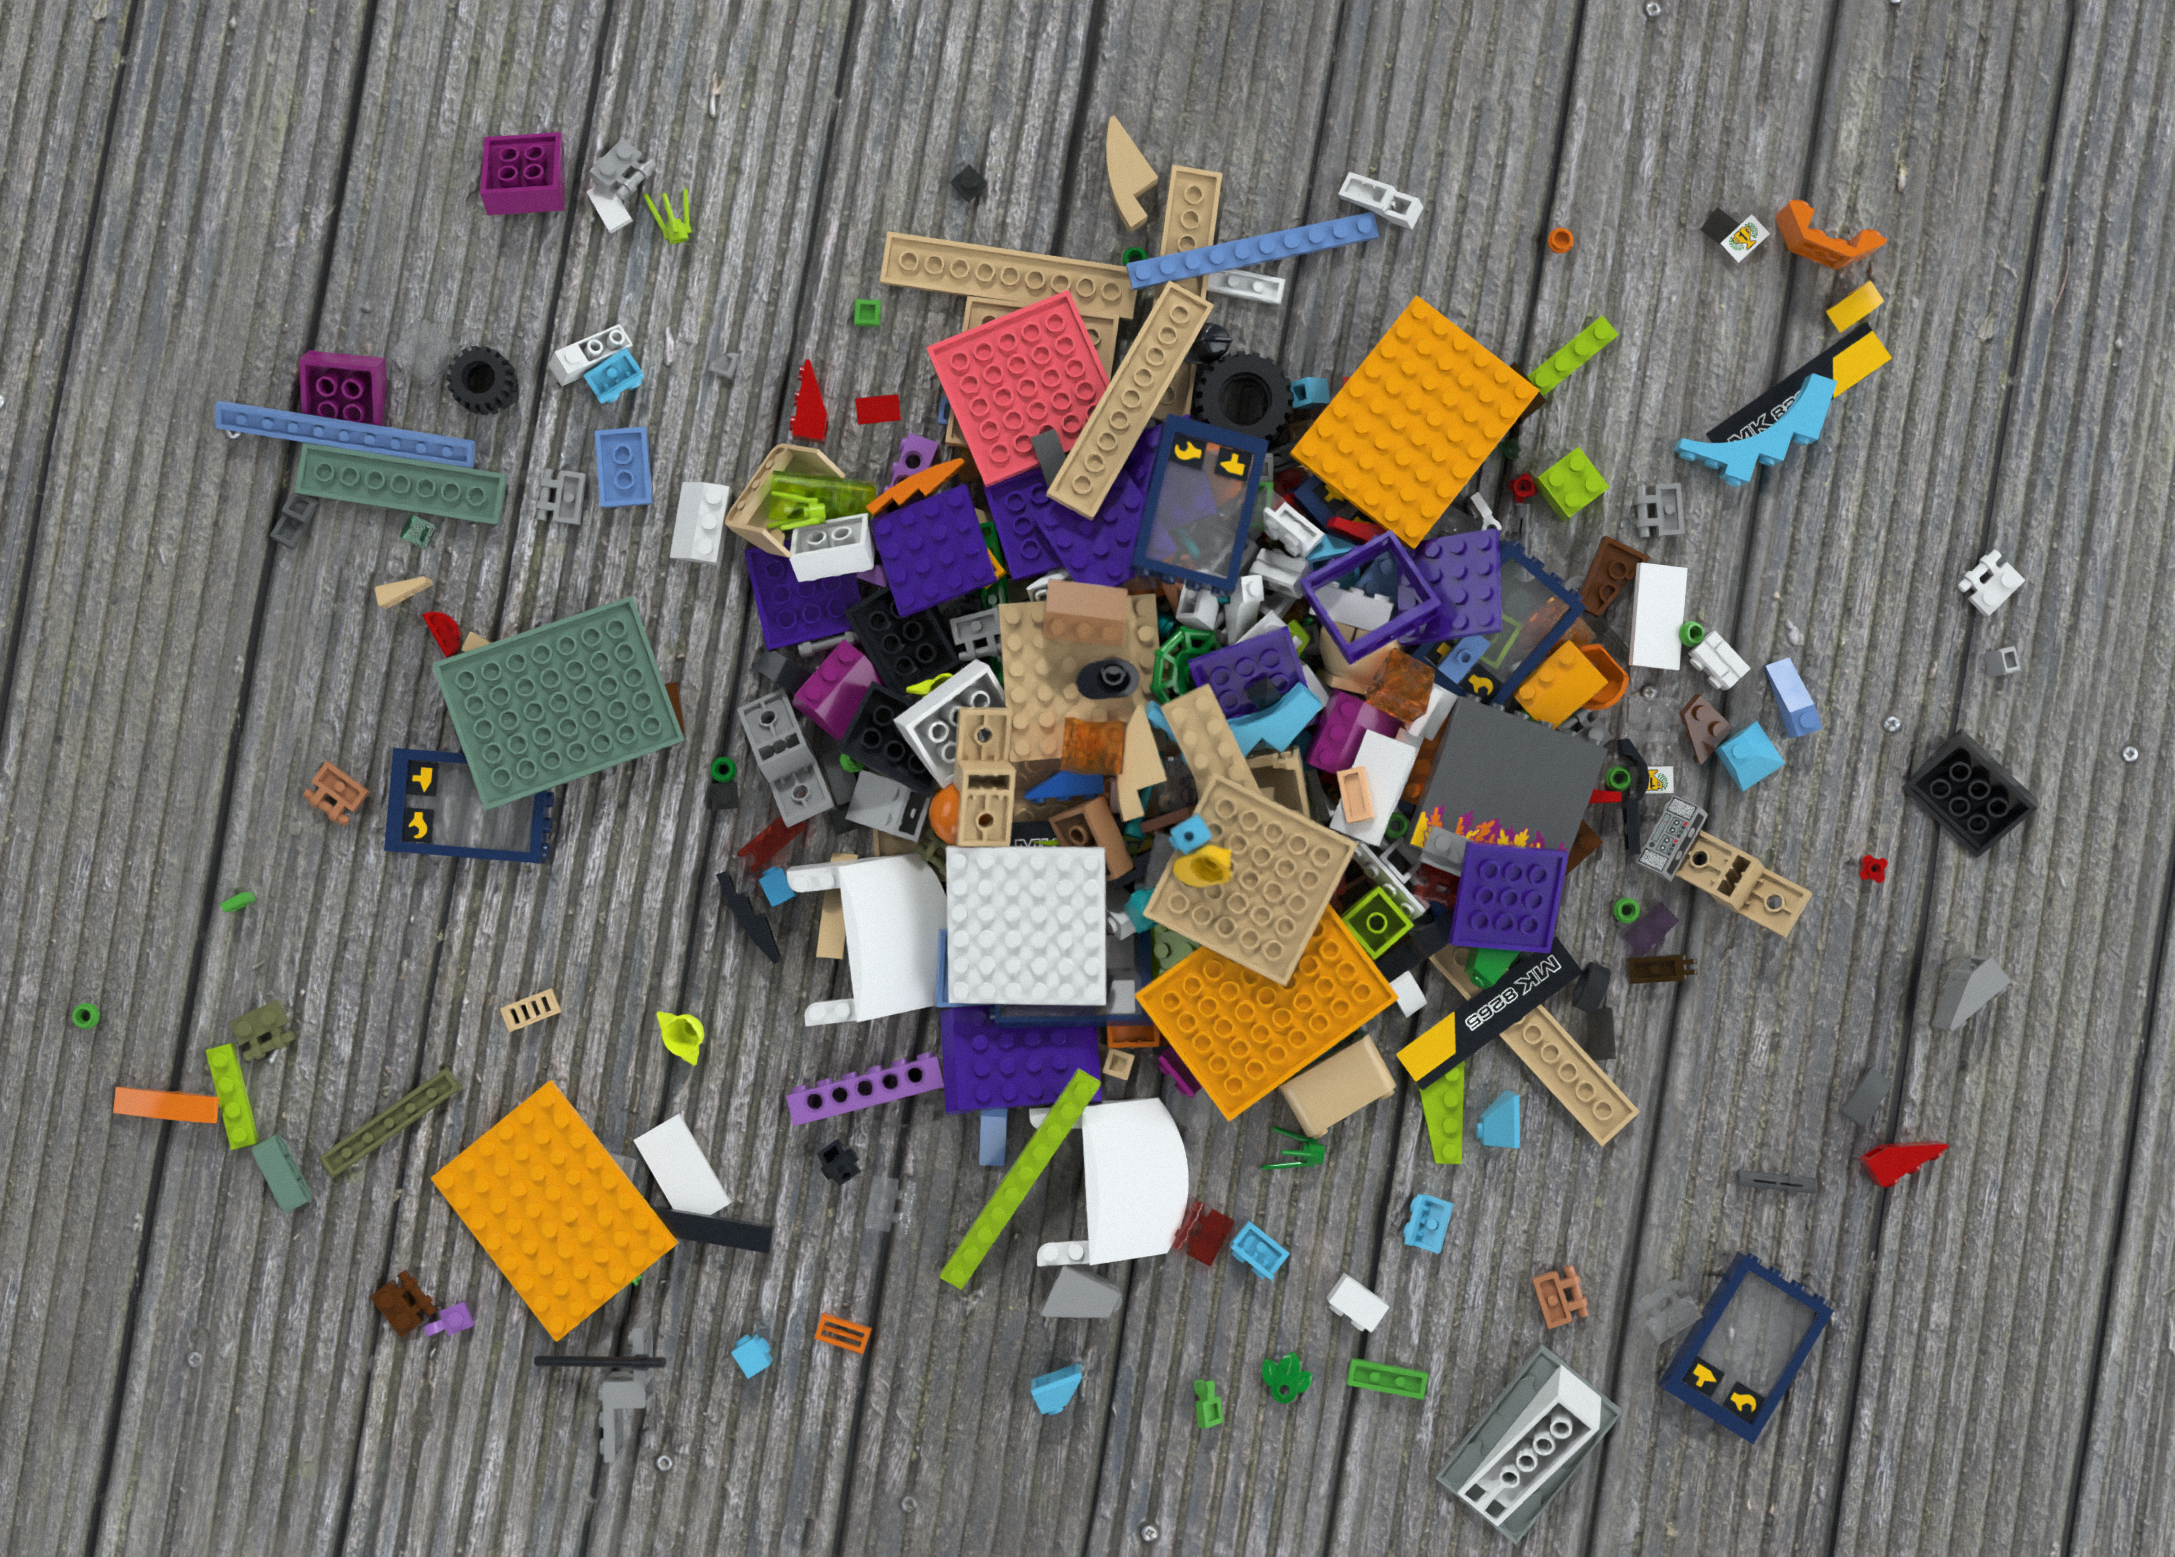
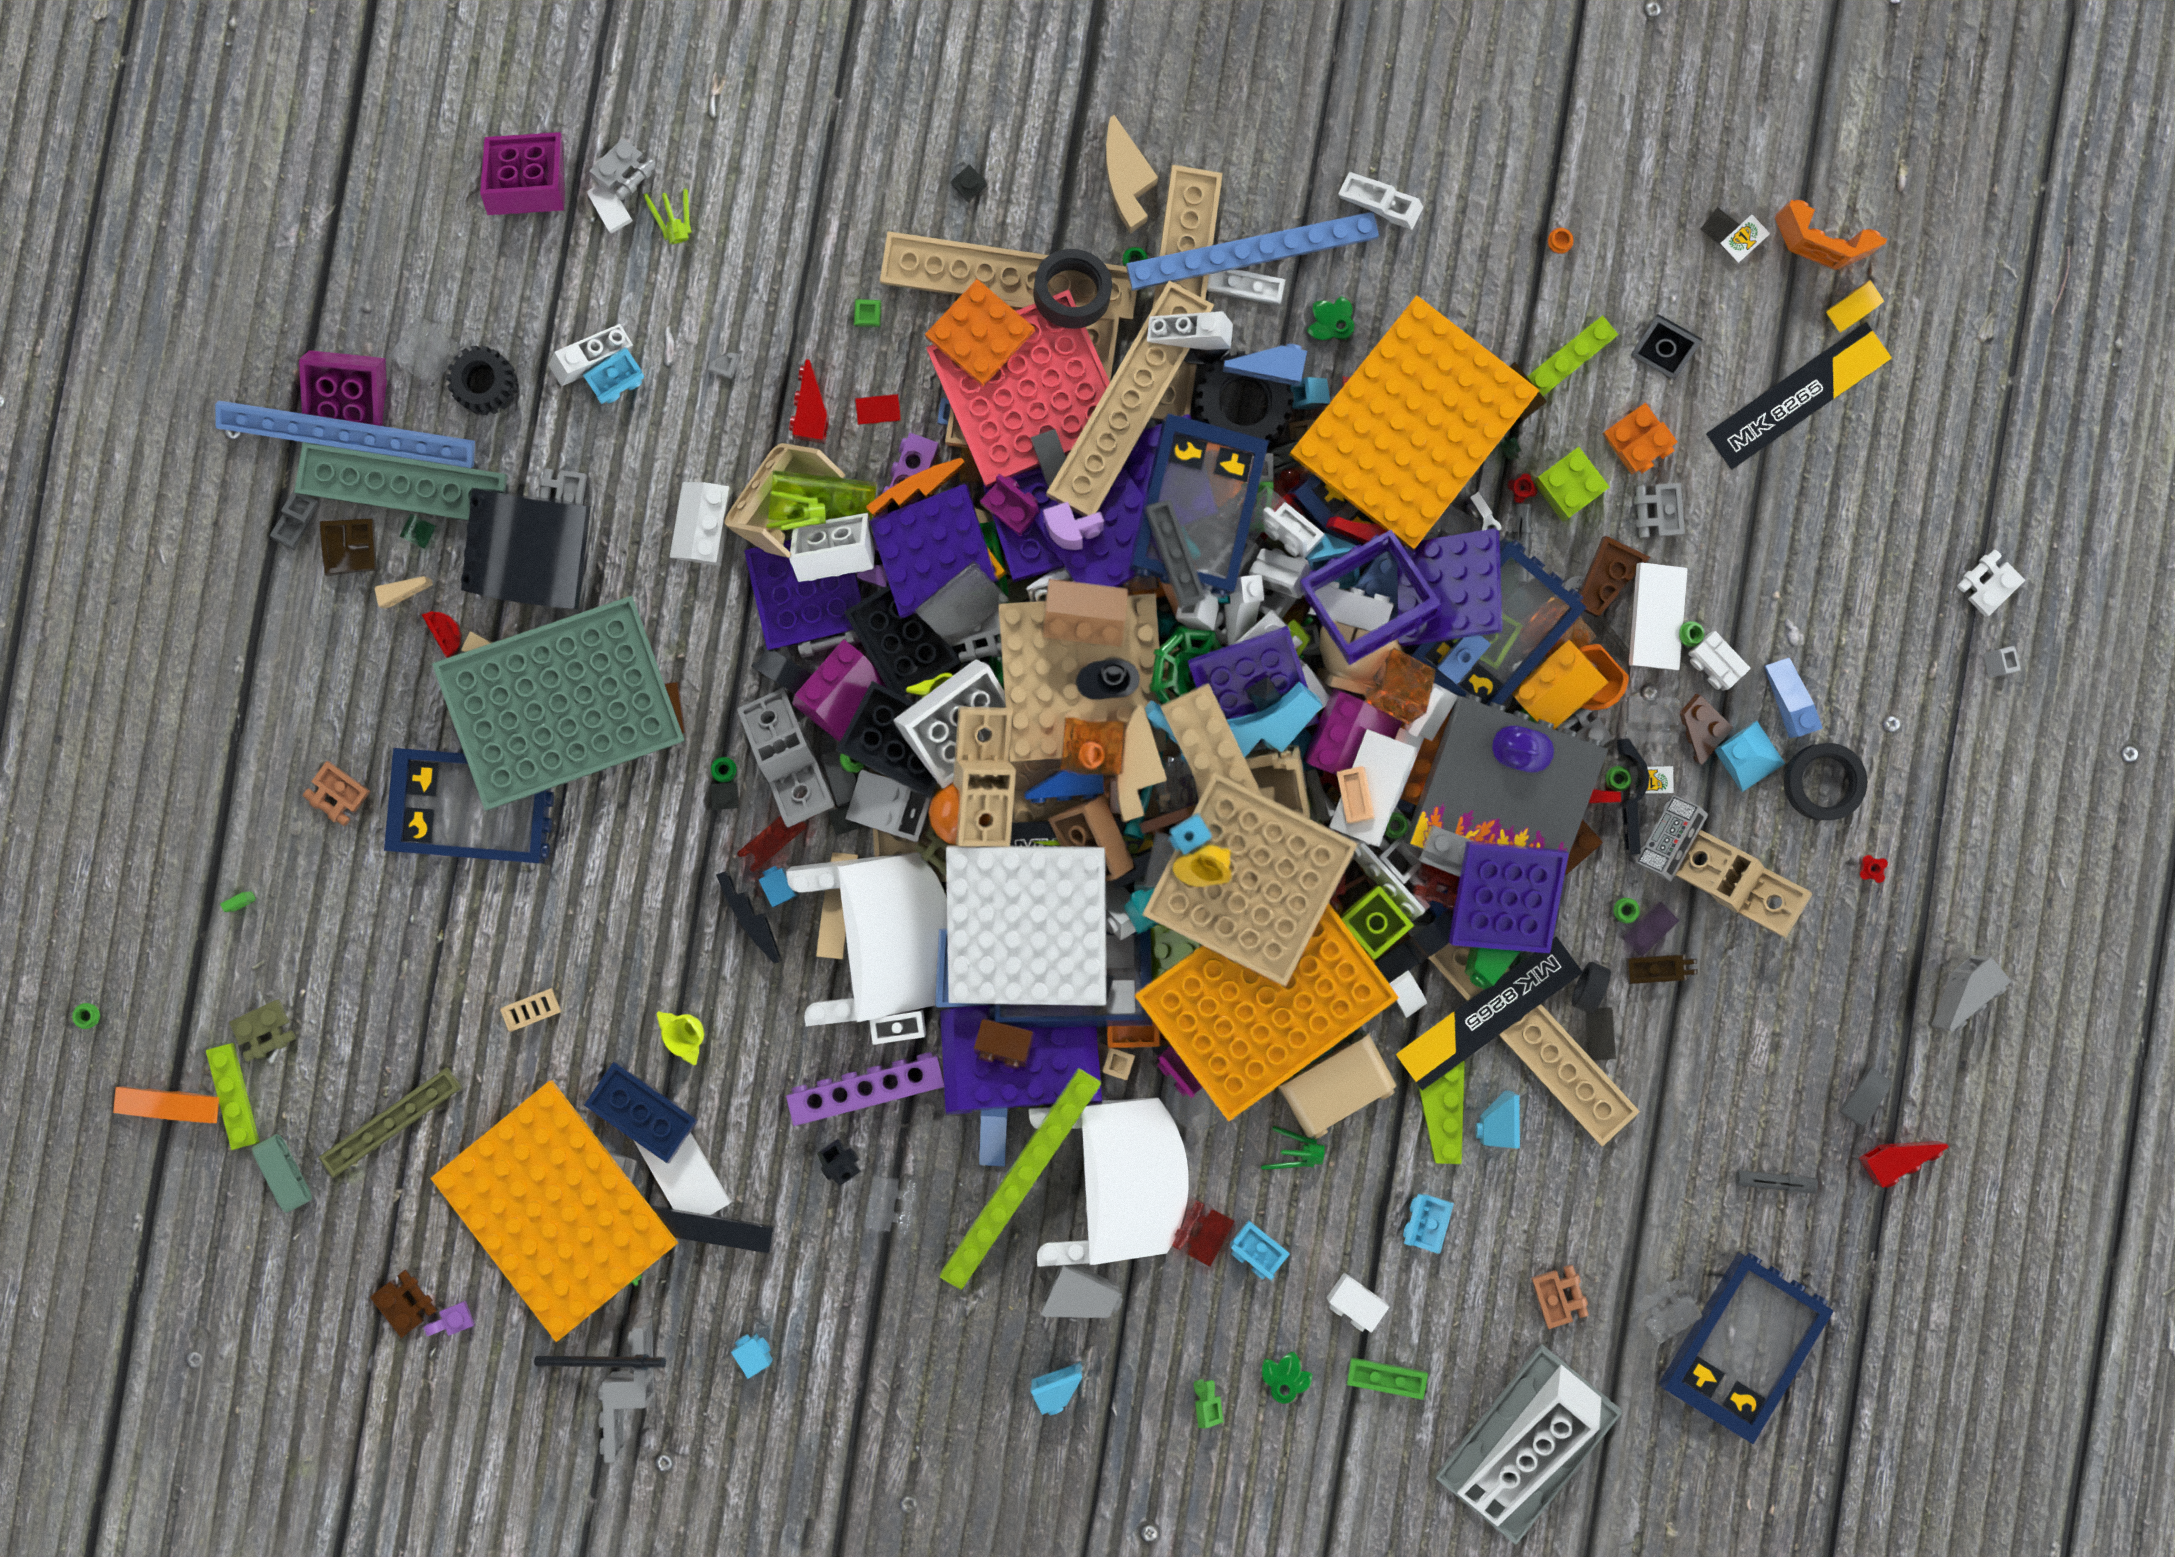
(348, 546): none -> dark brown plate
(525, 548): none -> black slope
(623, 467): medium blue plate -> none
(641, 1112): none -> dark blue plate
(845, 1323): orange tile -> none
(898, 1027): none -> white brick
(961, 604): none -> clear smoke piece
(980, 332): none -> orange plate
(1003, 1044): none -> reddish brown brick
(1010, 504): none -> magenta bracket
(1066, 530): none -> lavender brick
(1077, 261): none -> black tyre
(1091, 755): none -> orange plate
(1174, 553): none -> dark grey tile
(1192, 330): none -> white slope
(1275, 364): none -> medium blue slope
(1329, 317): none -> green plate
(1523, 749): none -> dark purple piece
(1640, 439): none -> orange plate
(1666, 346): none -> black slope
(1738, 458): medium azure arch -> none
(1856, 776): none -> black tyre
(1970, 793): black slope -> none

